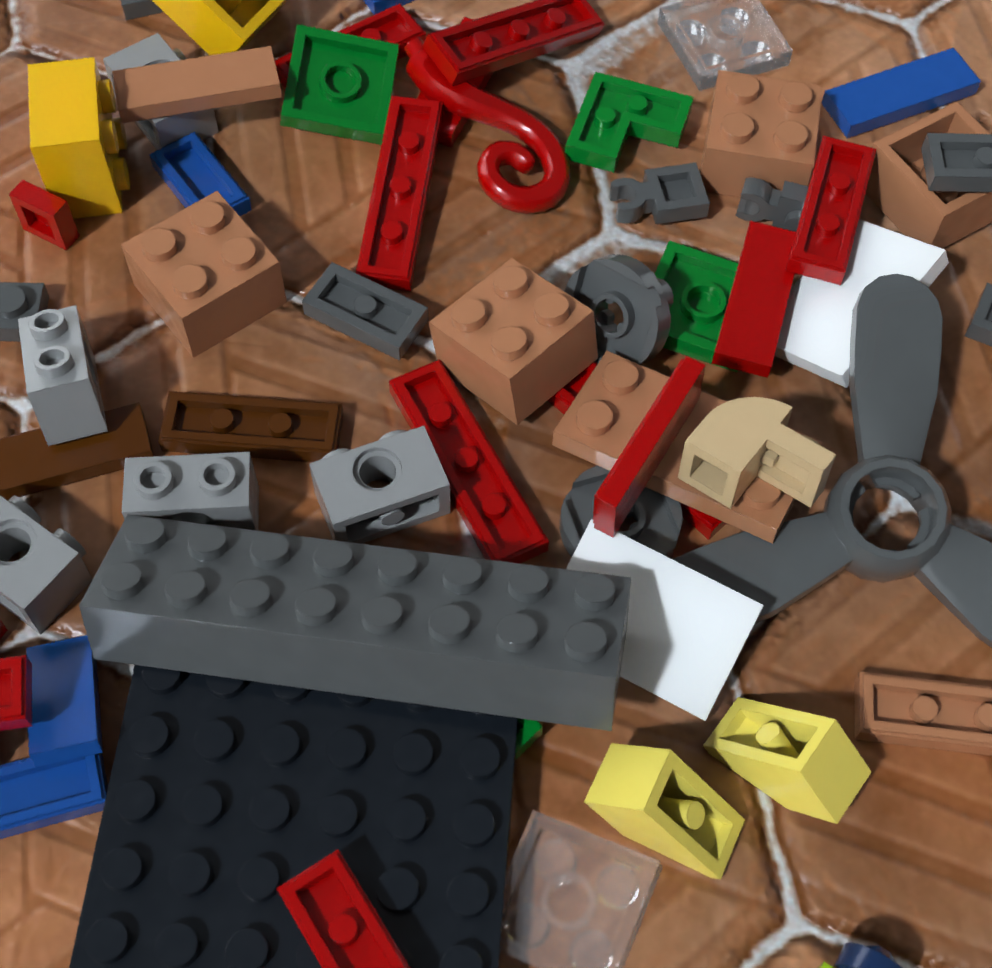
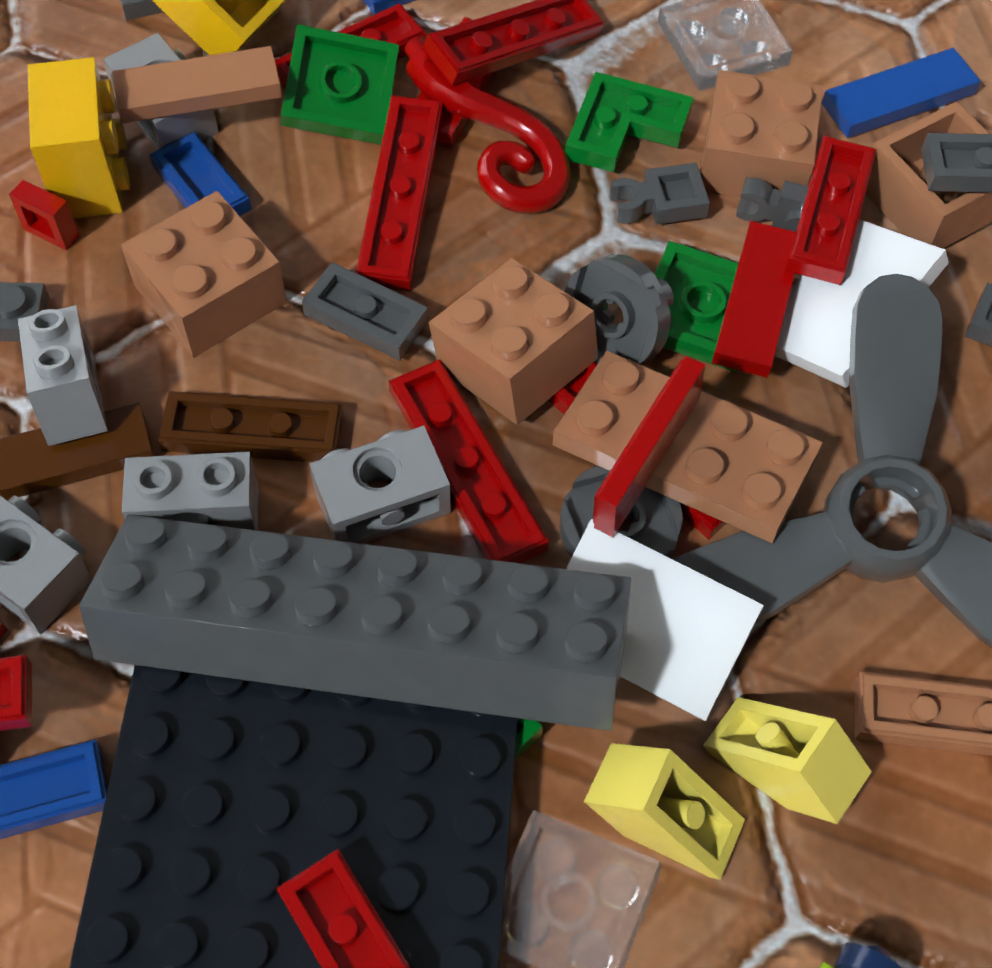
(64, 702): blue tile -> none
(753, 440): tan brick -> none

